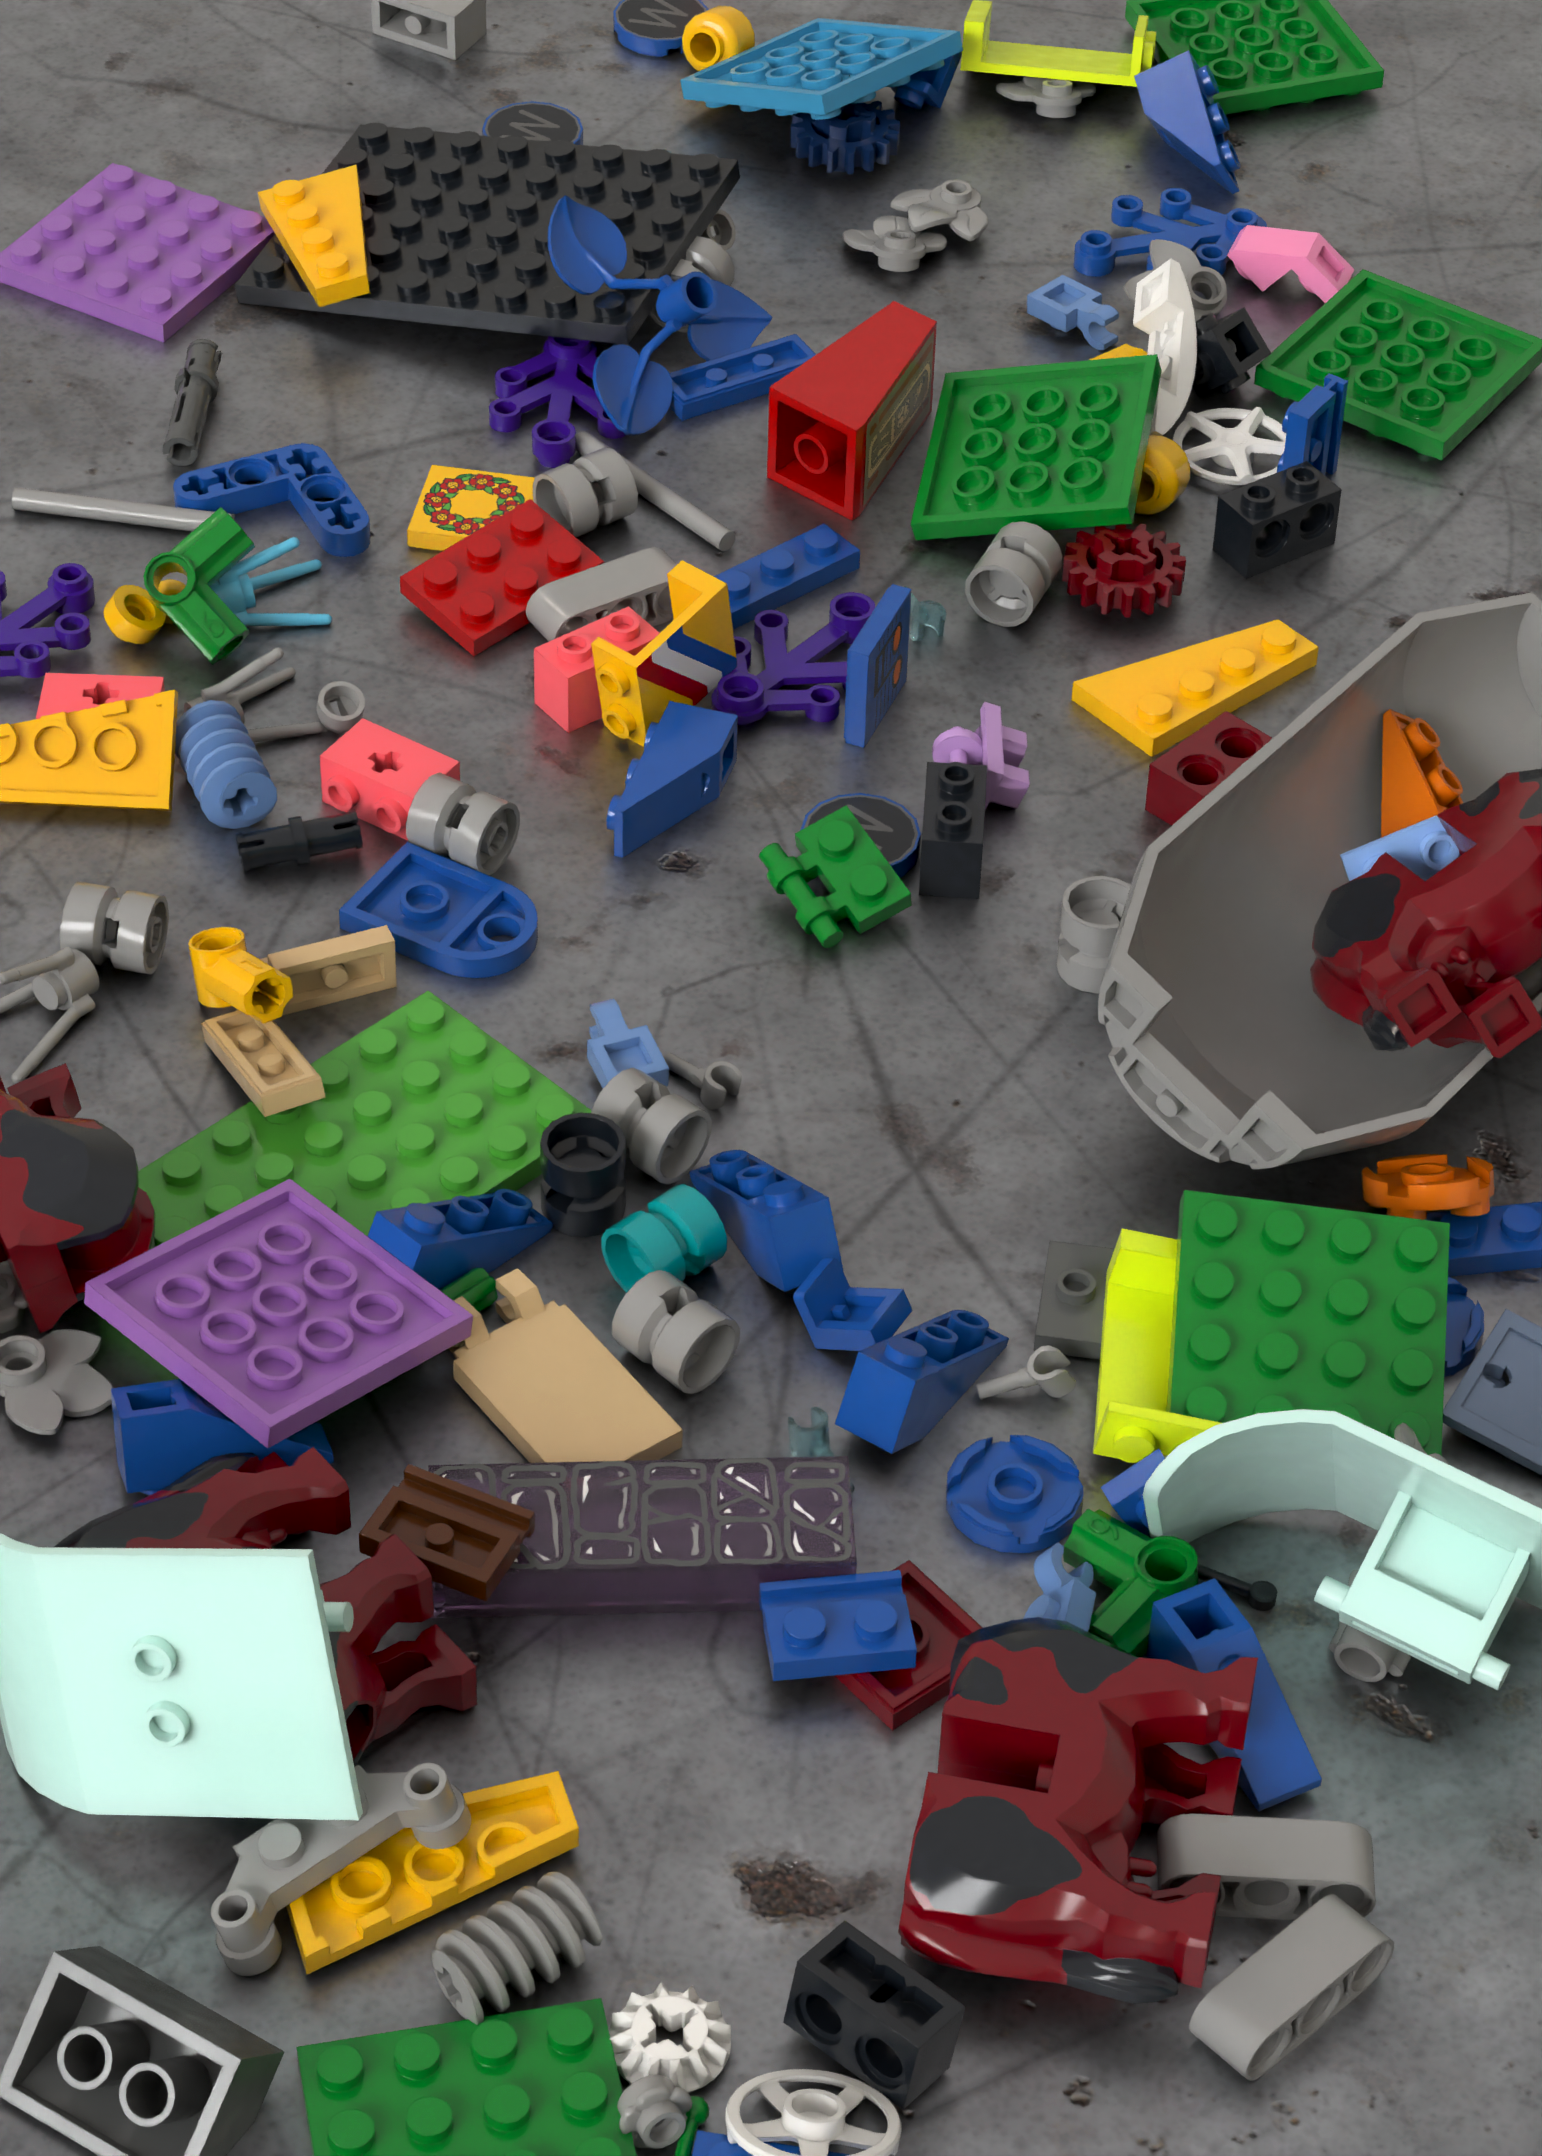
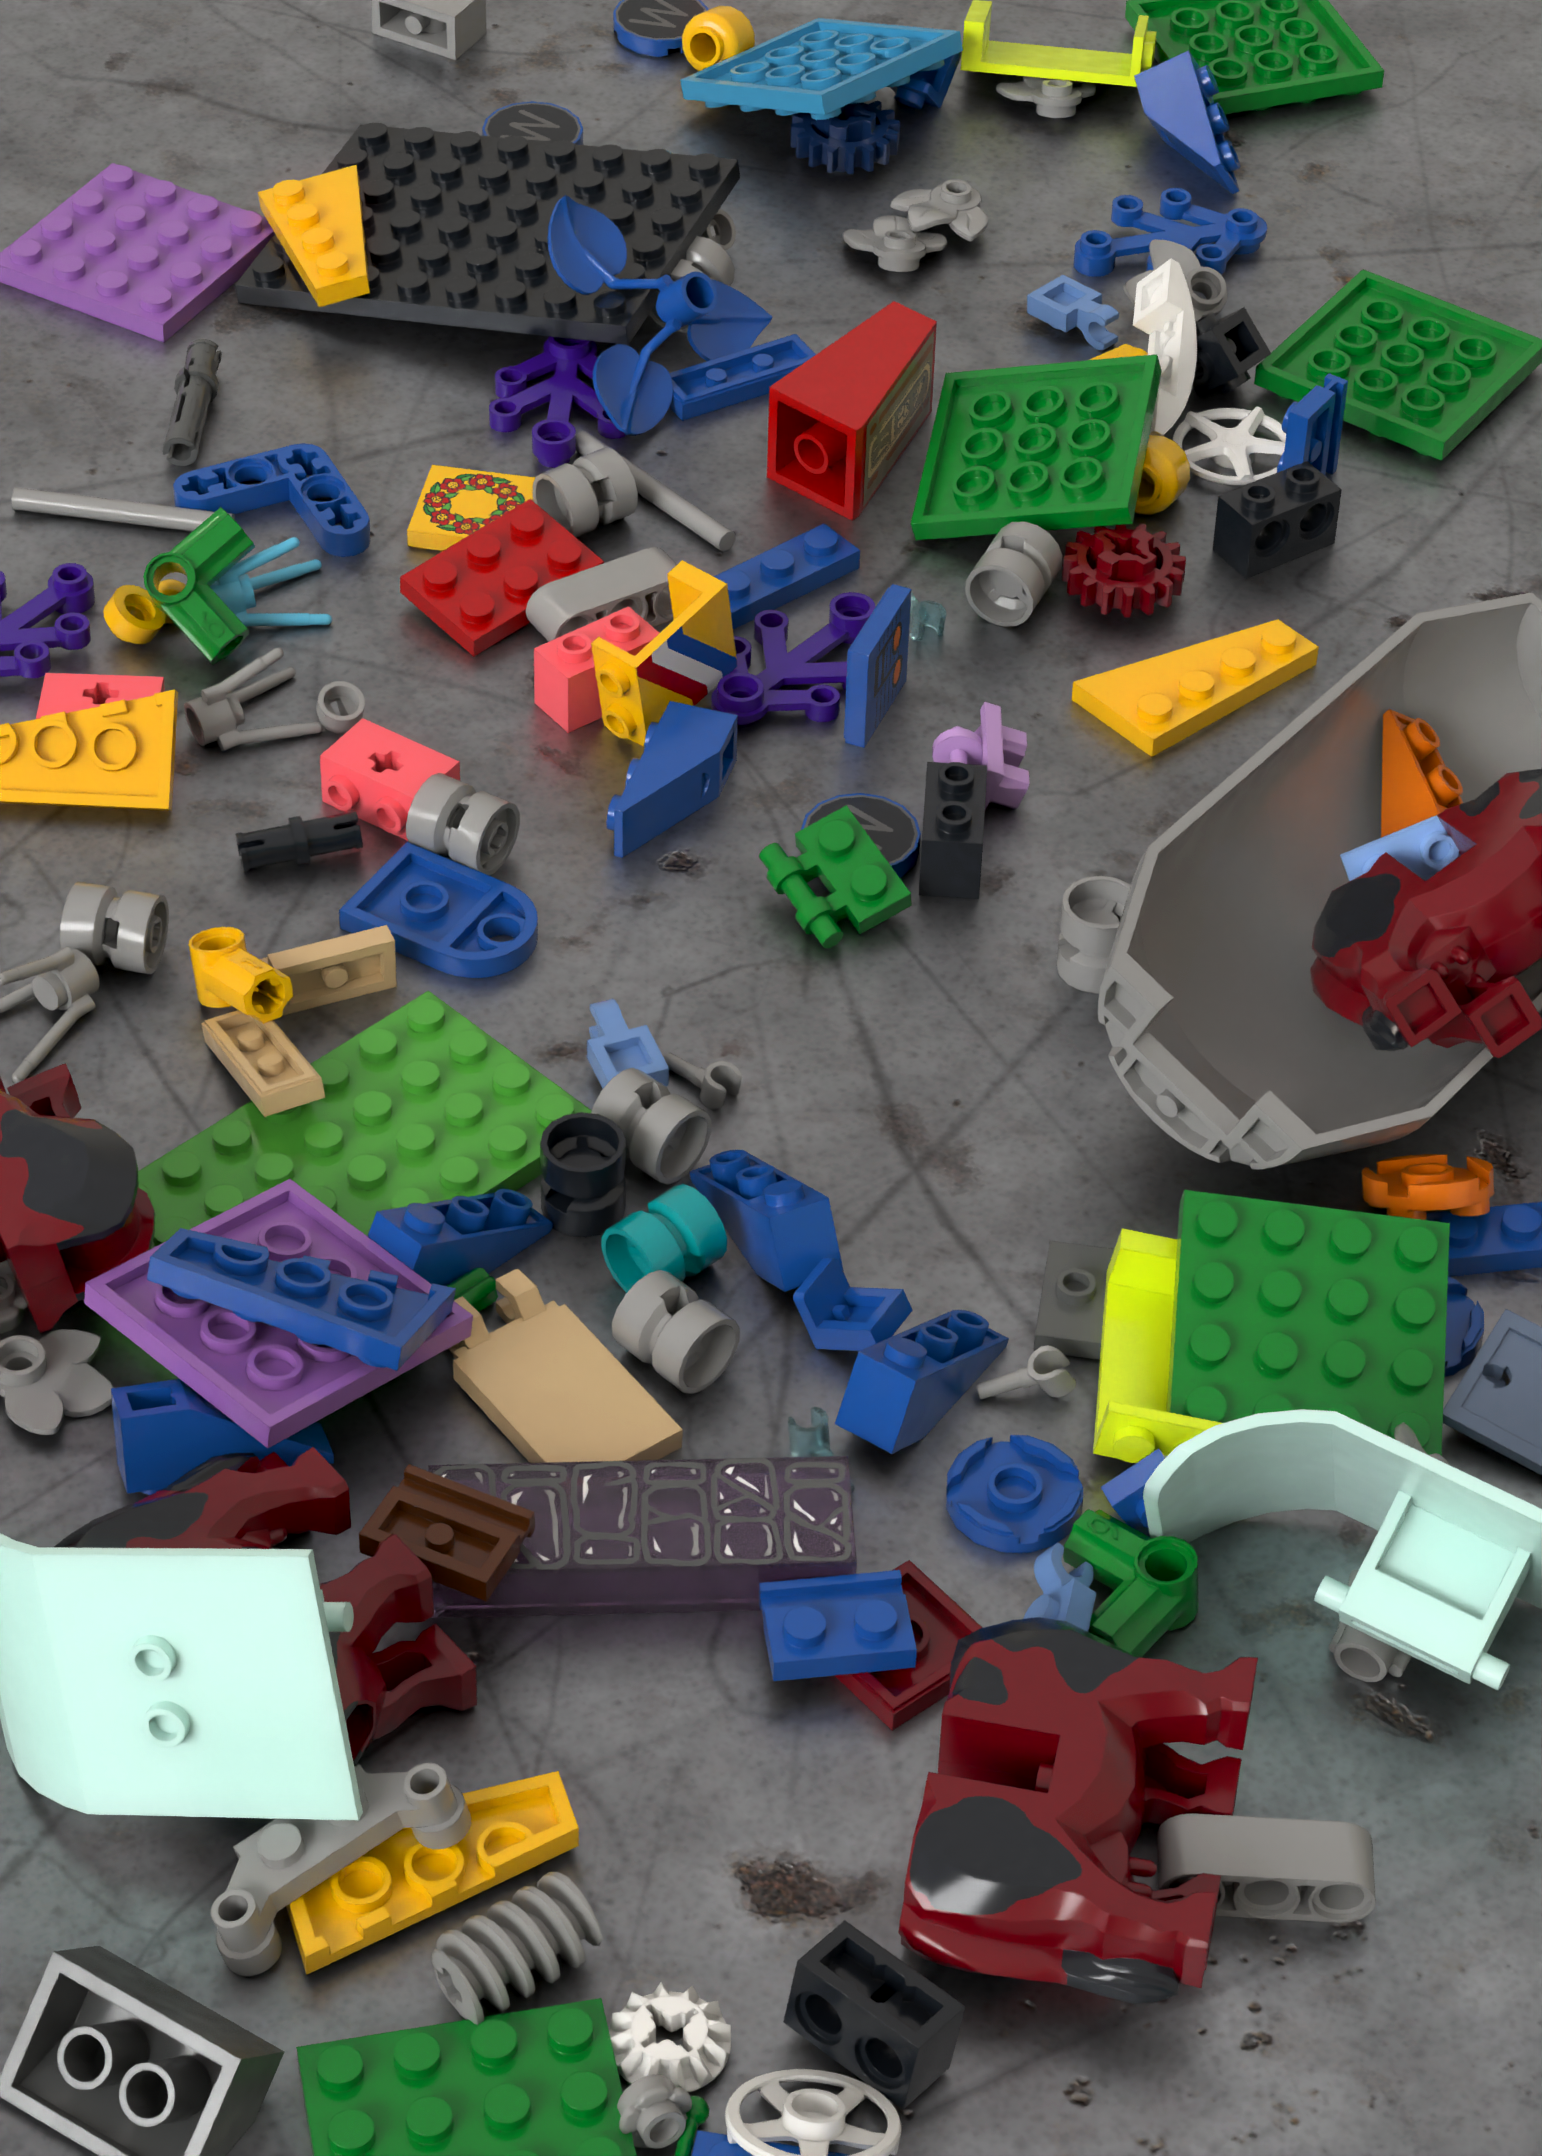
(223, 765): medium blue piece -> none
(303, 1296): none -> blue wing
(1199, 765): dark red brick -> none
(1207, 1634): blue slope -> none
(1260, 1594): black hinge -> none
(1270, 253): bright pink slope -> none
(1291, 1987): light grey beam -> none

